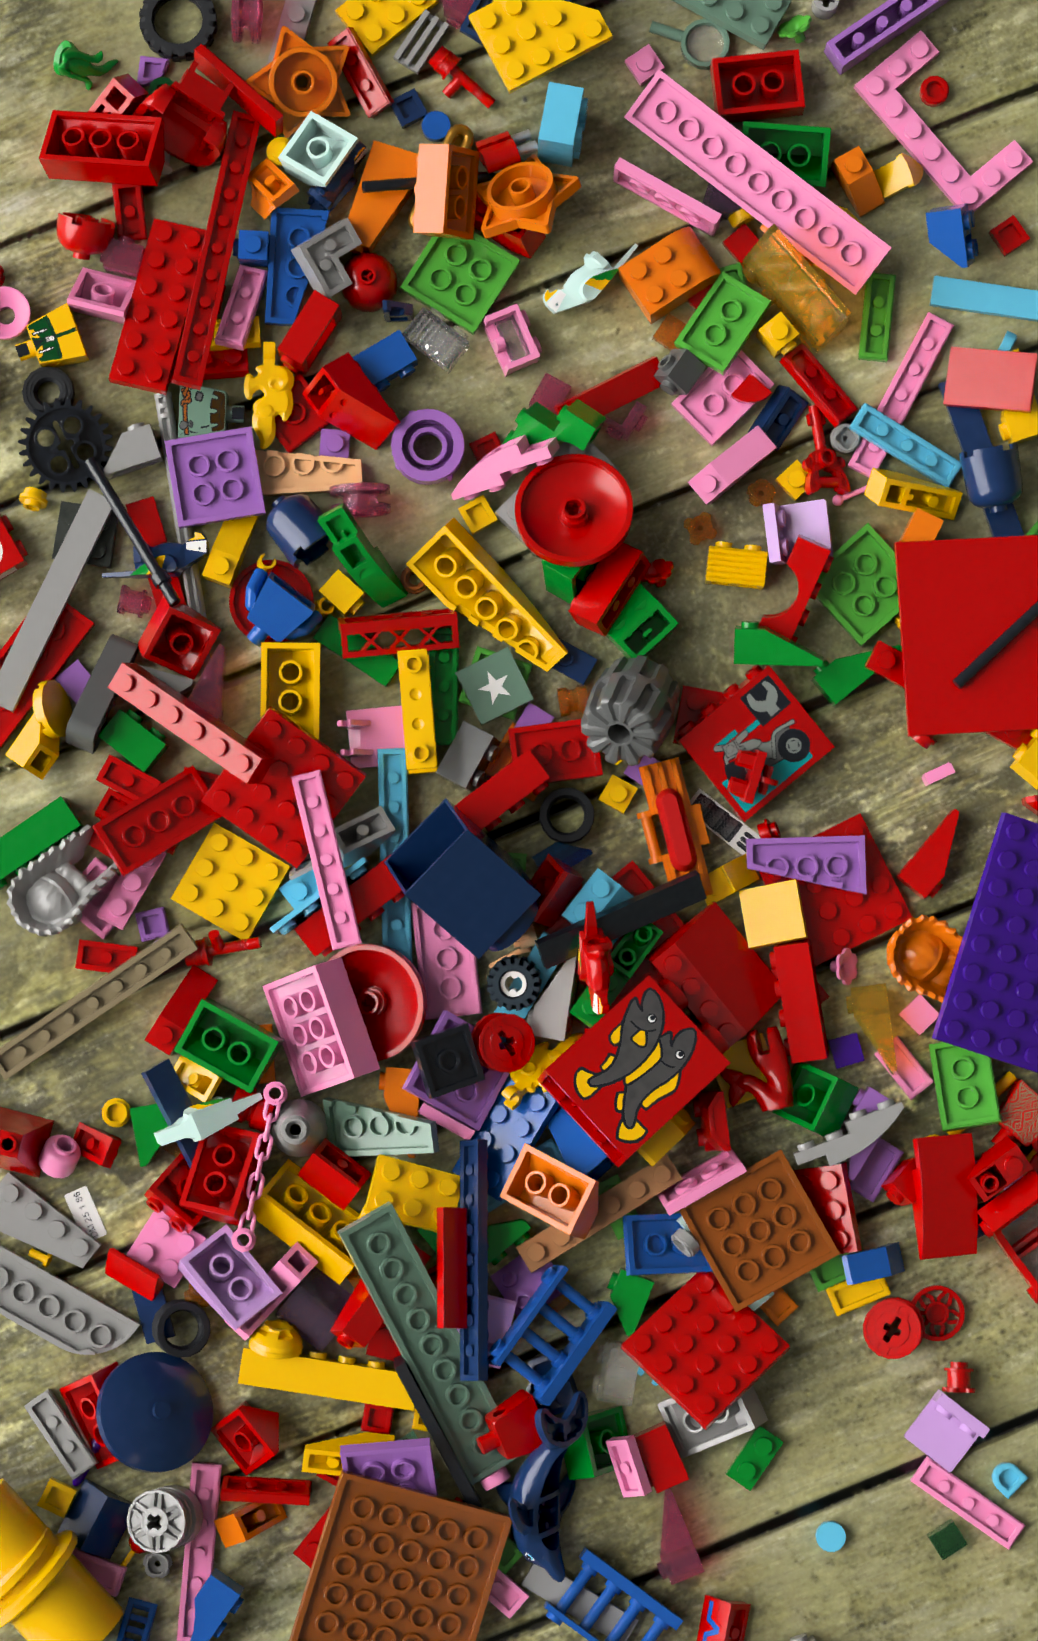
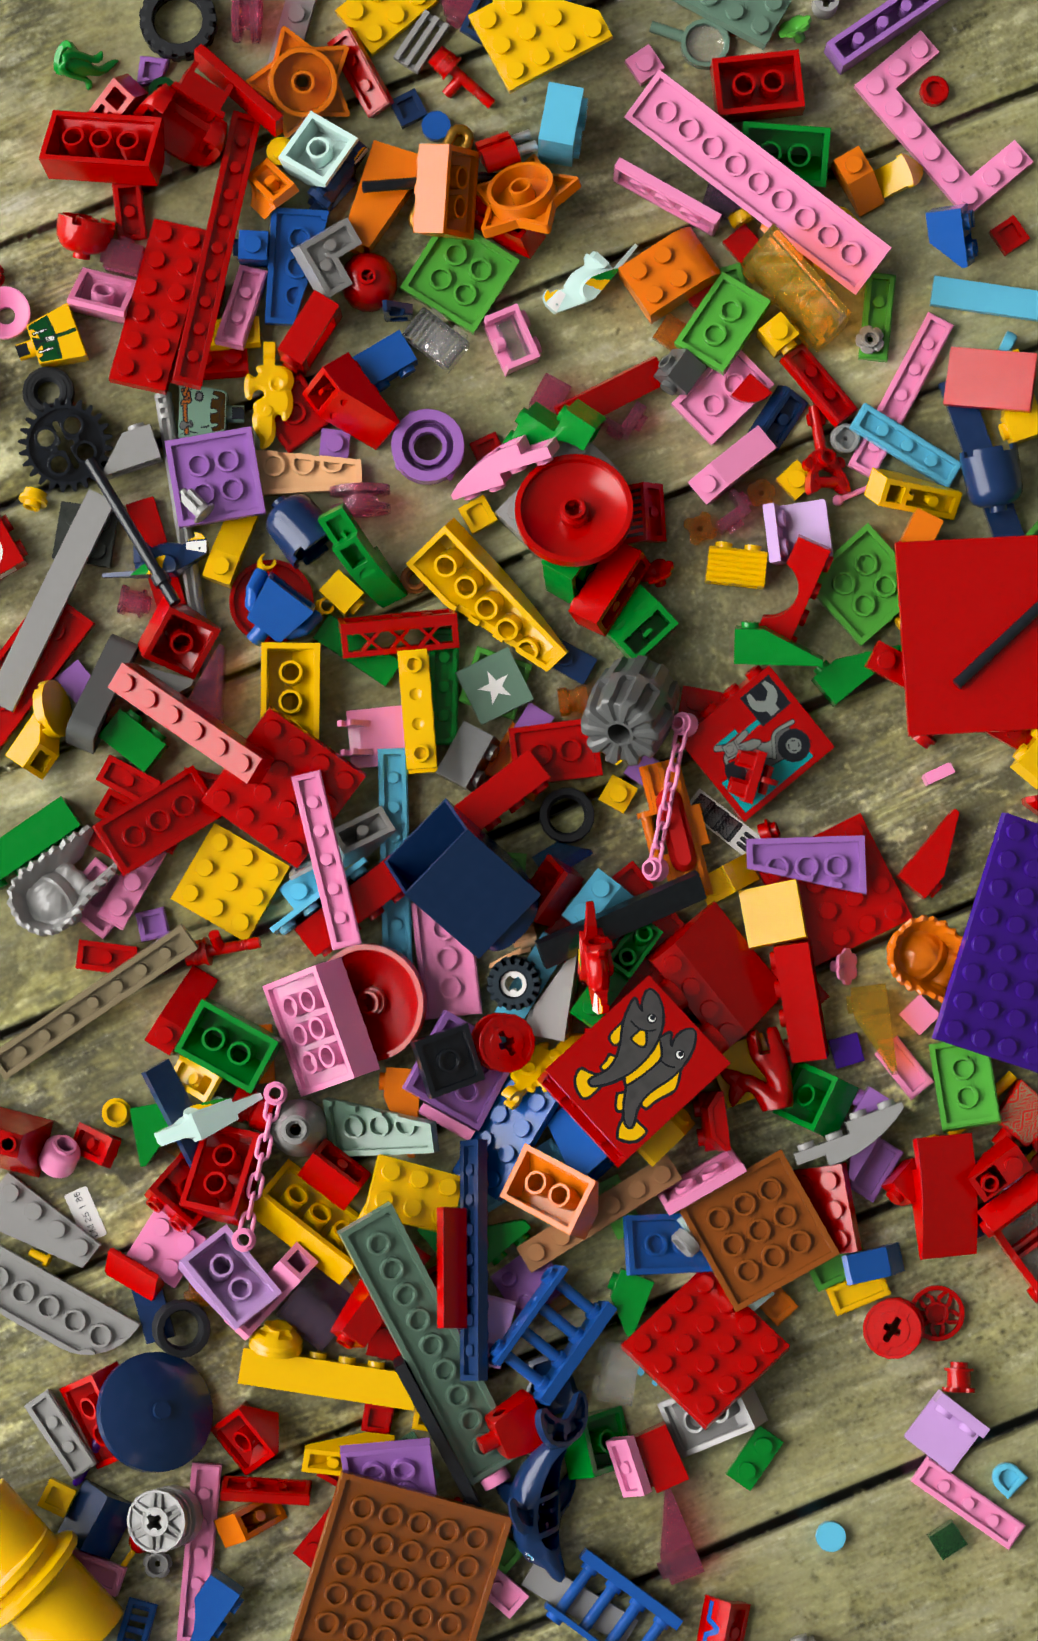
(196, 504): none -> light grey piece
(648, 514): none -> red panel
(659, 865): none -> bright pink piece
(733, 520): none -> clear pink bracket
(869, 347): none -> light grey plate

